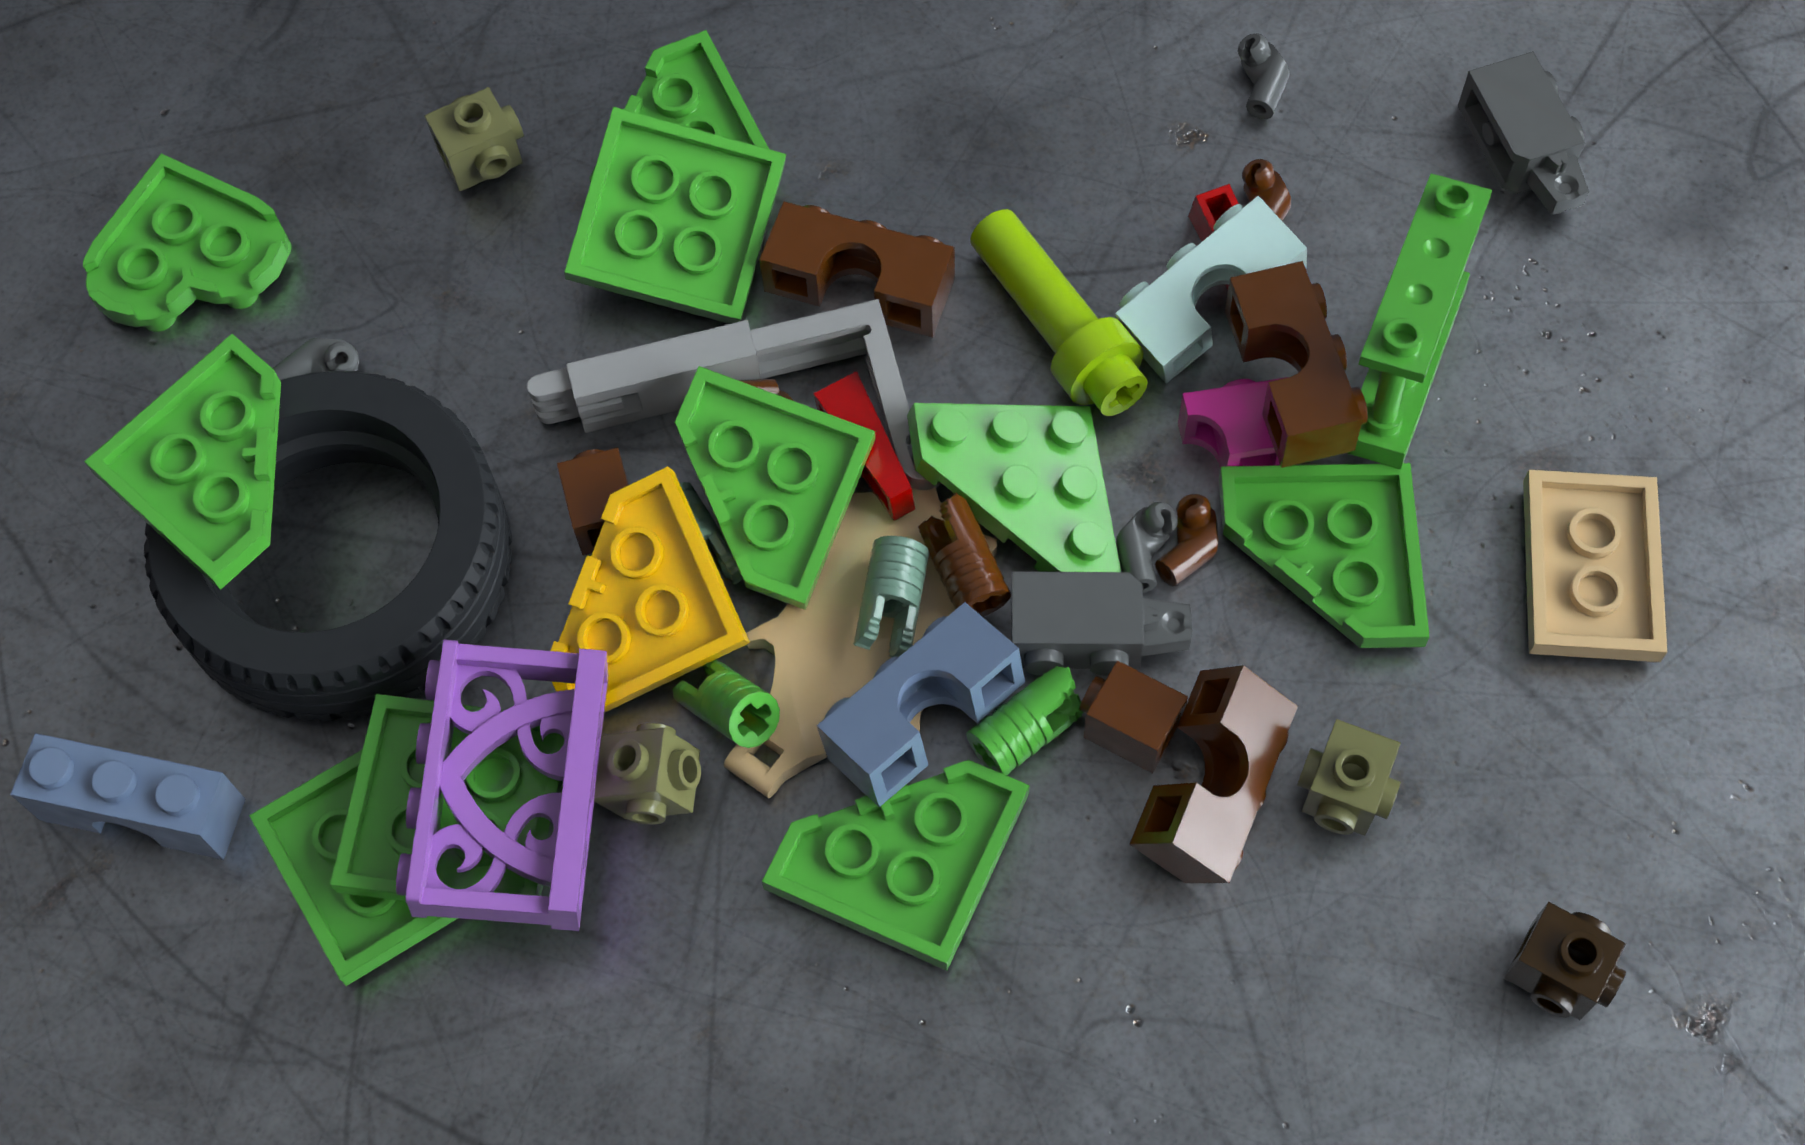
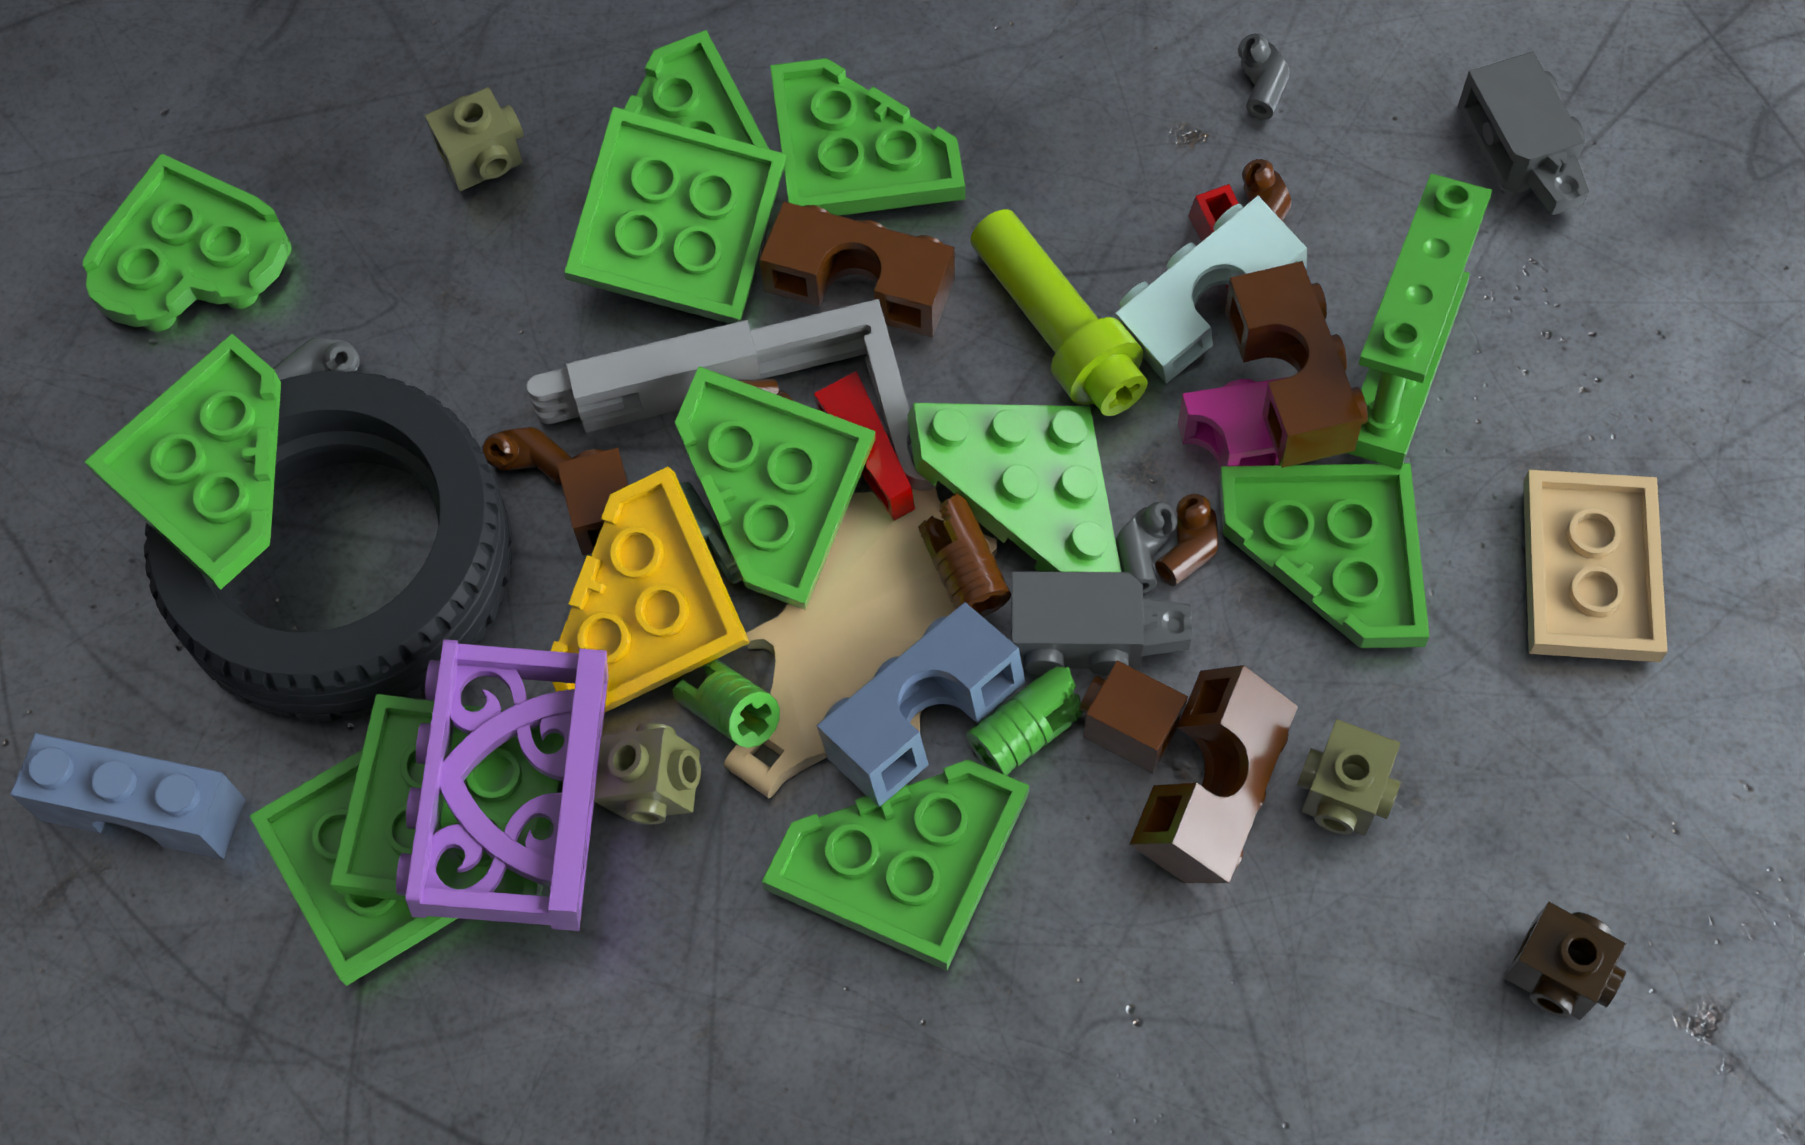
(525, 449): none -> reddish brown arm
(858, 145): none -> bright green plate
(892, 591): sand green hinge -> none

